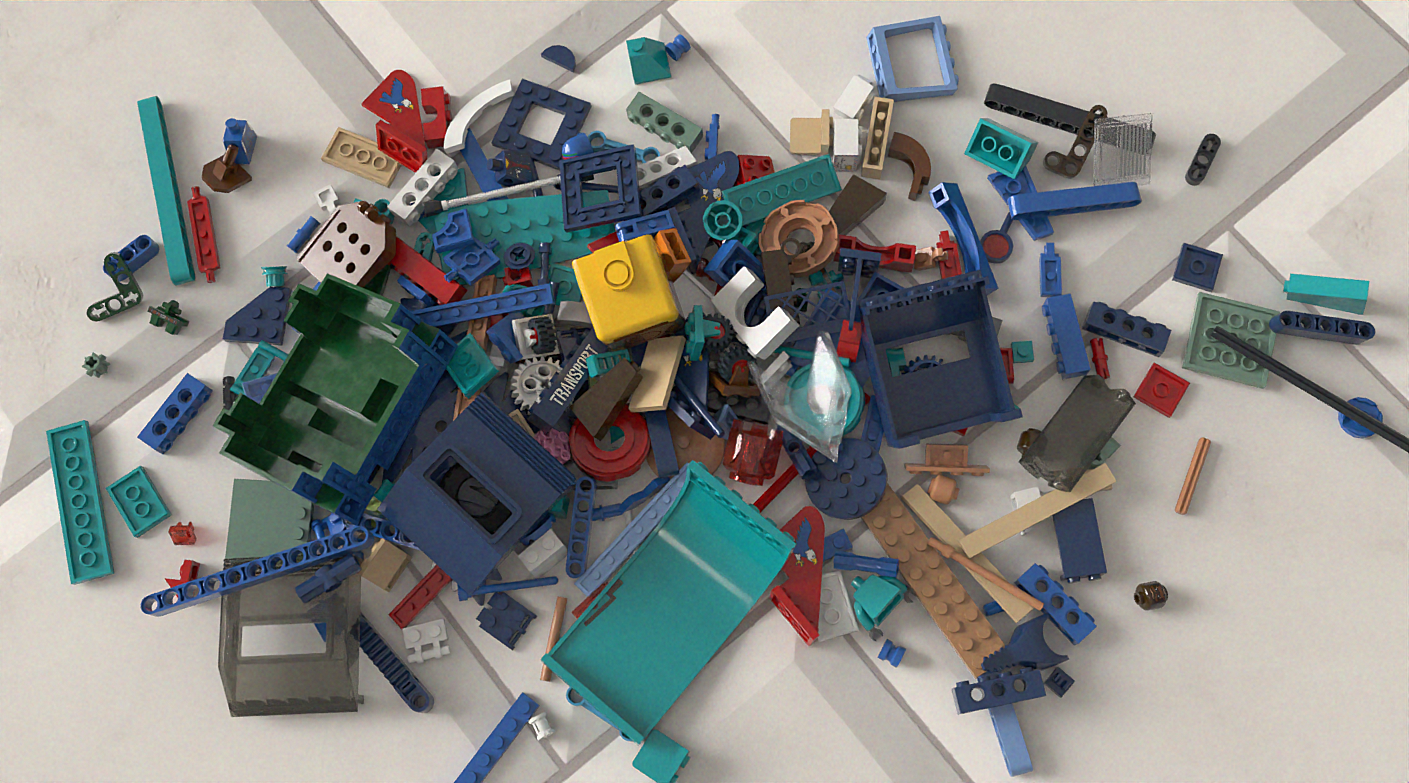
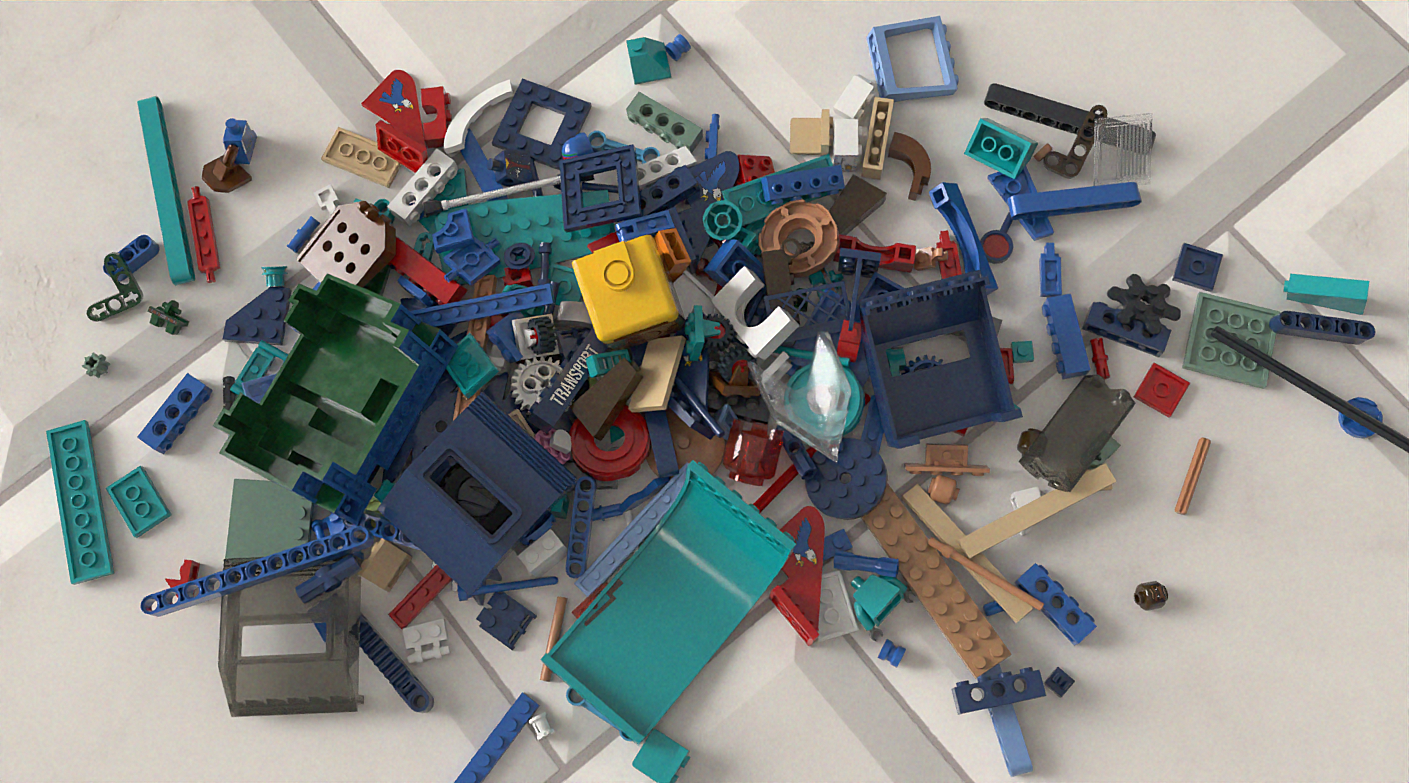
(182, 534): clear red tile -> none
(561, 56): dark blue tile -> none
(561, 441): none -> white tile
(803, 183): none -> blue brick
(1025, 649): dark blue animal -> none
(1043, 152): none -> nougat tile
(1079, 542): dark blue panel -> none
(1137, 310): none -> black plate
(1195, 164): black beam -> none

